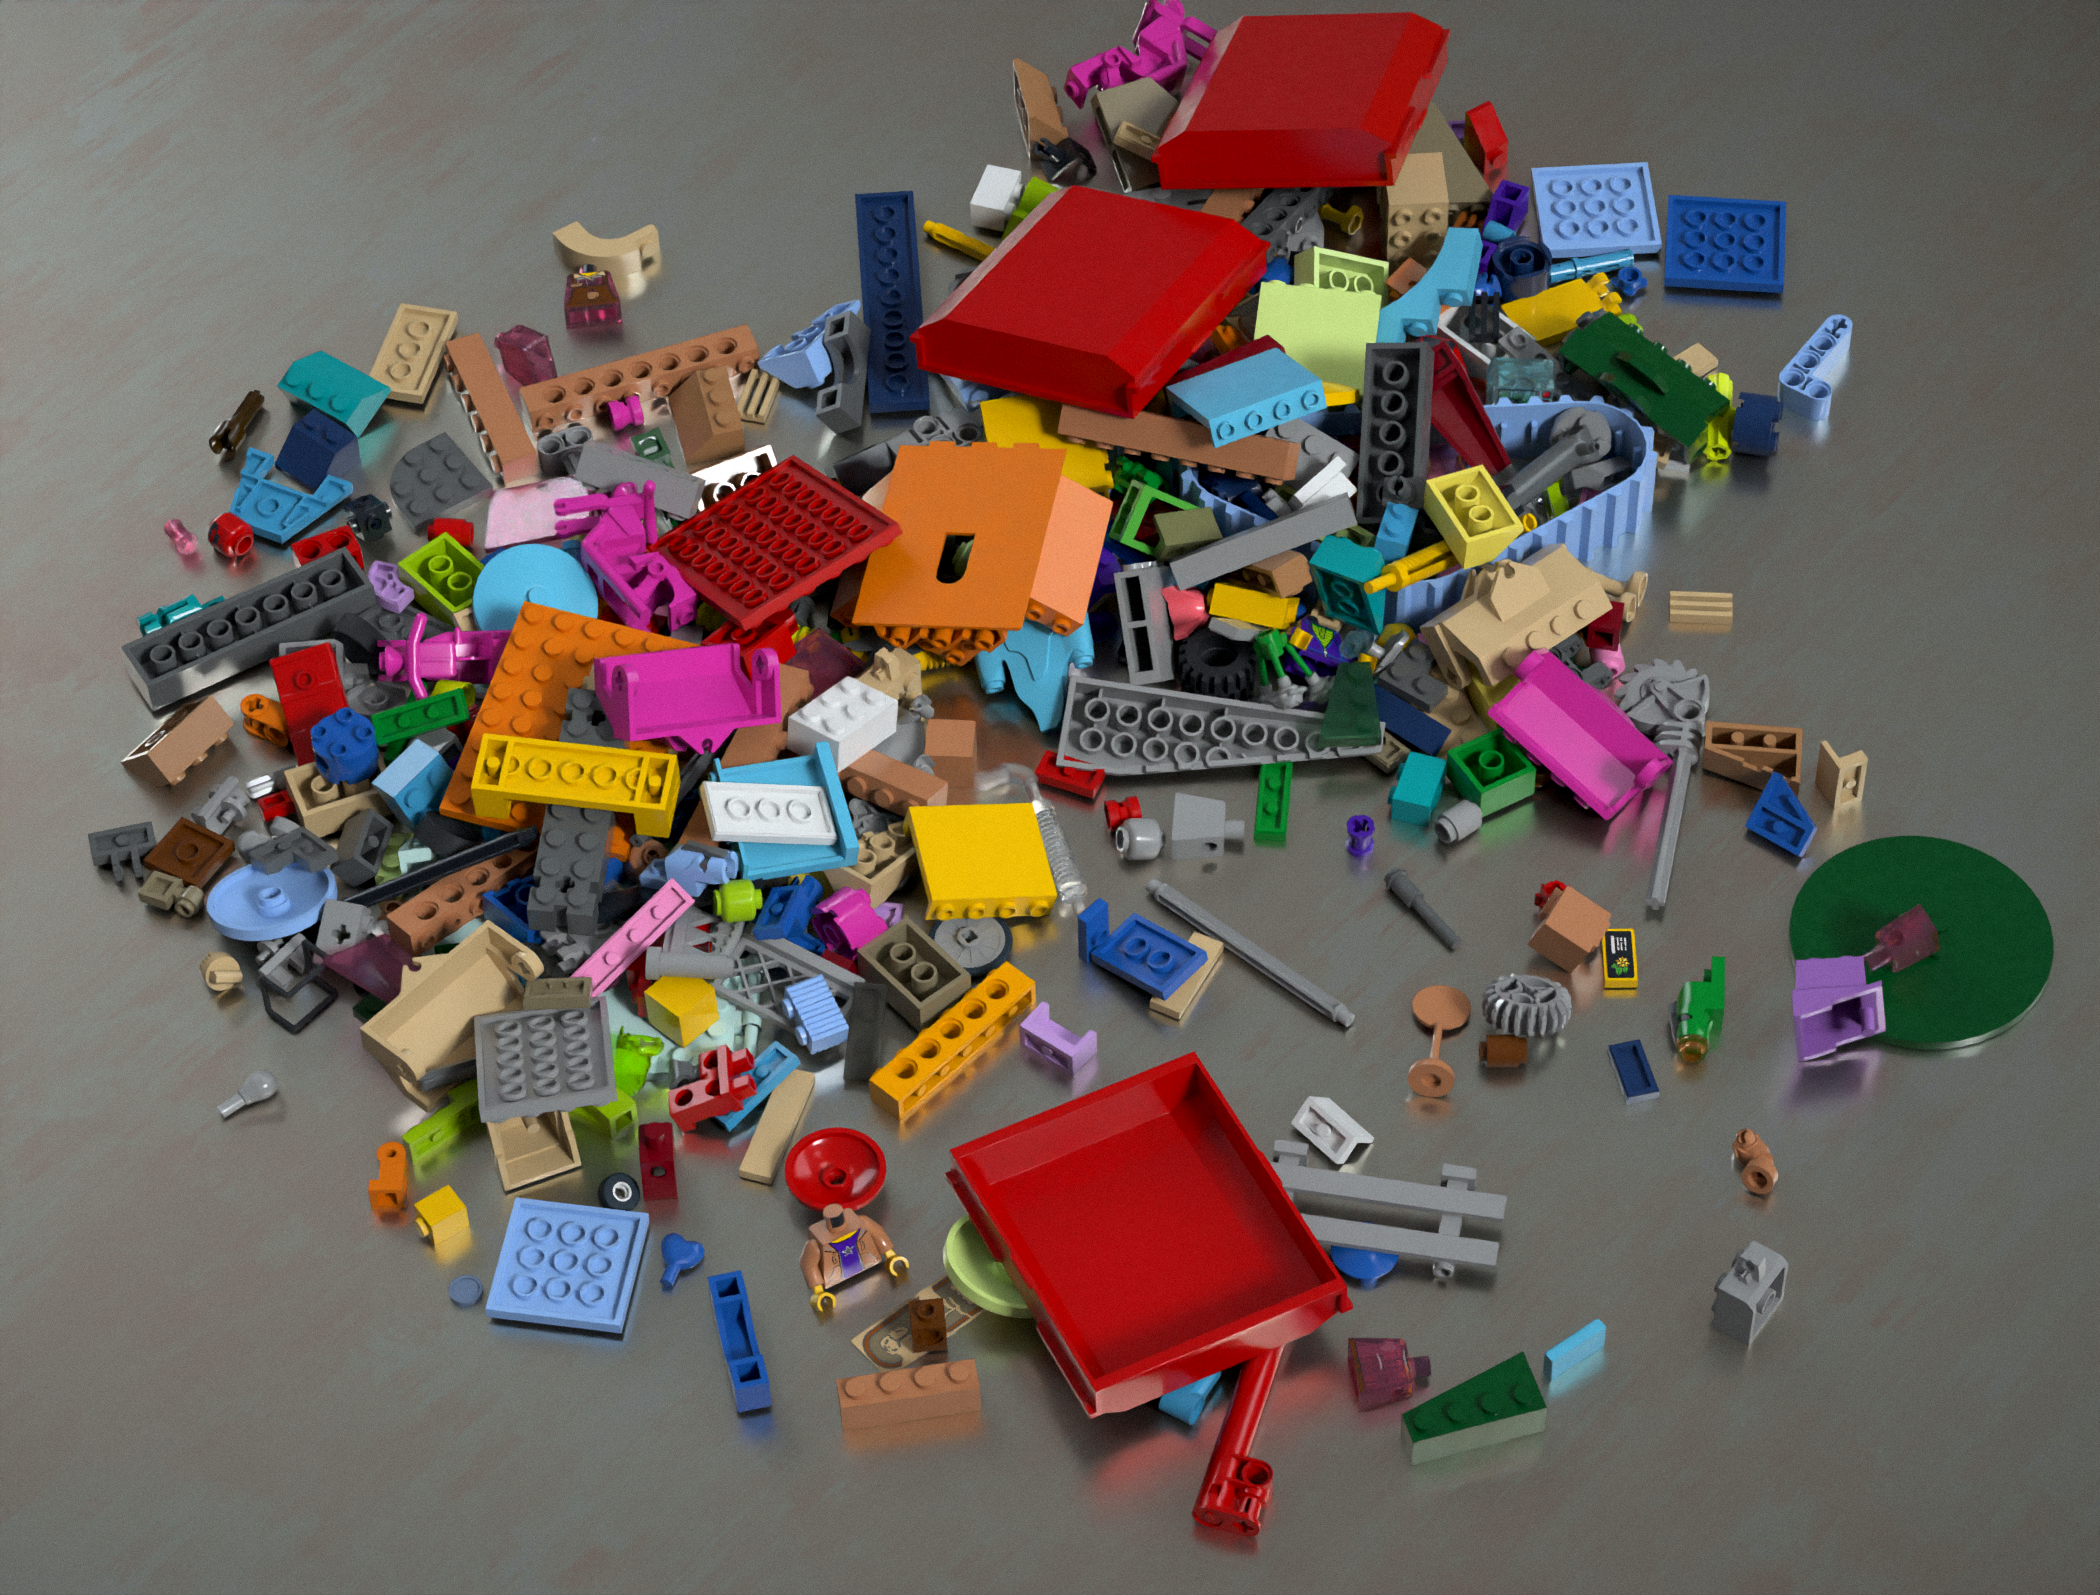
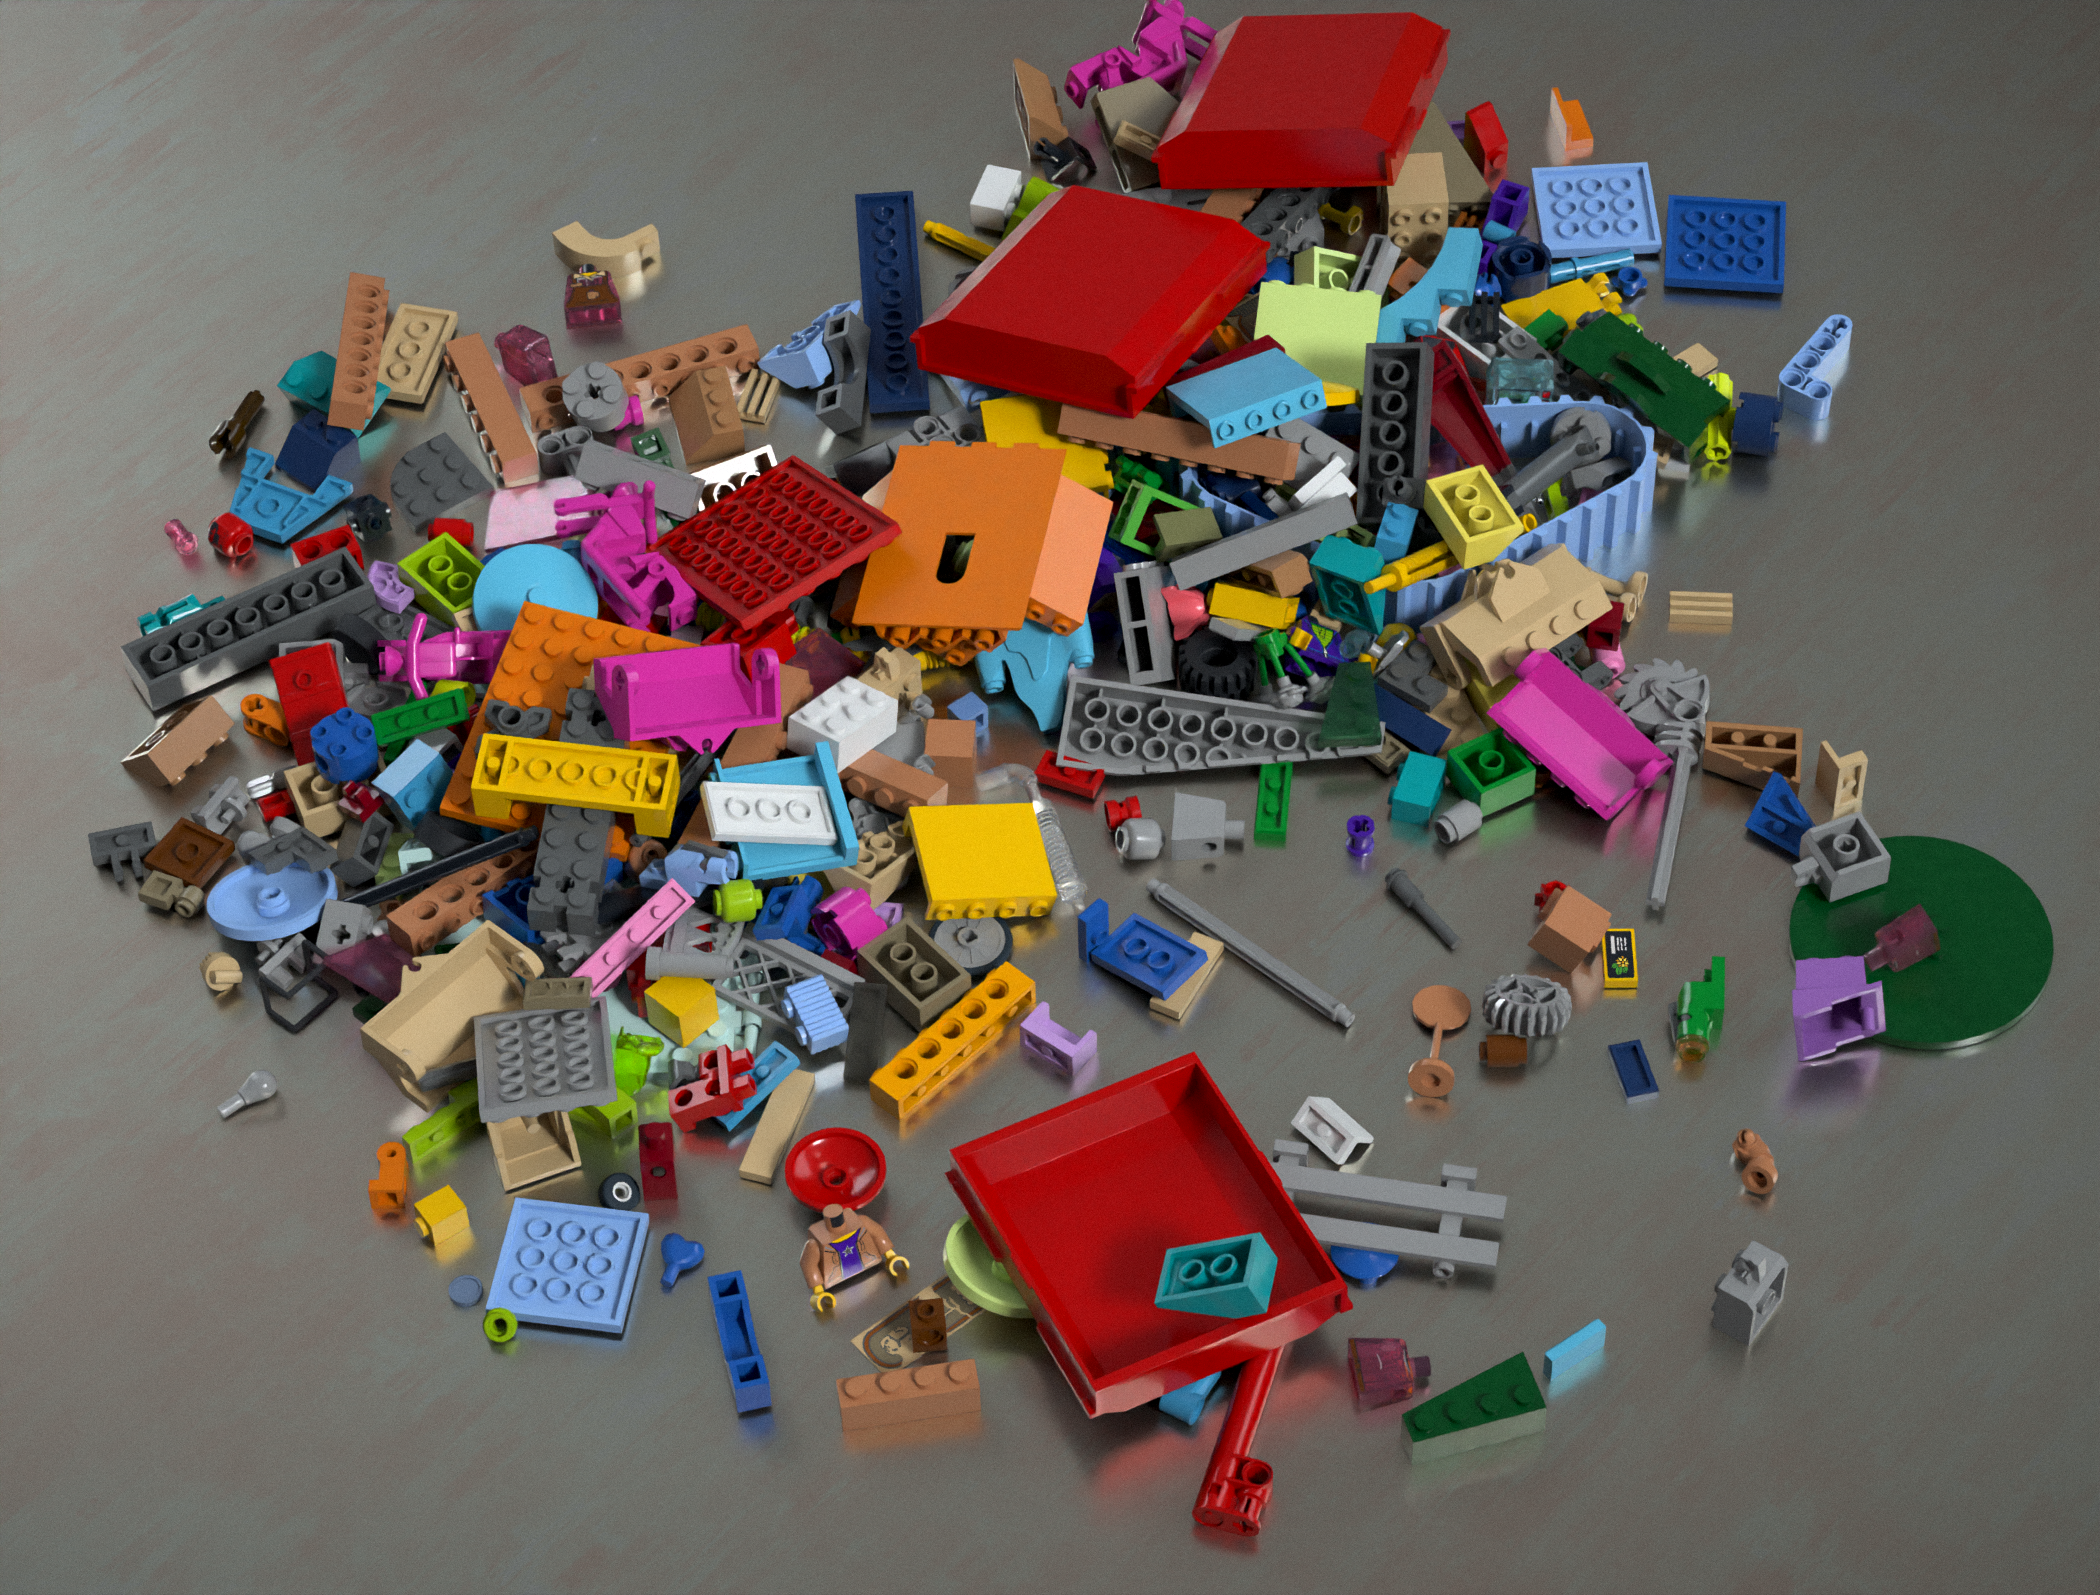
(359, 352): none -> nougat brick
(359, 801): none -> dark red tile
(491, 1329): none -> lime plate
(515, 722): none -> dark grey plant
(593, 381): none -> light grey brick
(969, 708): none -> medium blue plate
(1219, 1277): none -> teal slope
(1376, 265): none -> light grey piece
(1548, 330): none -> green brick
(1570, 122): none -> orange panel
(1841, 858): none -> light grey hinge

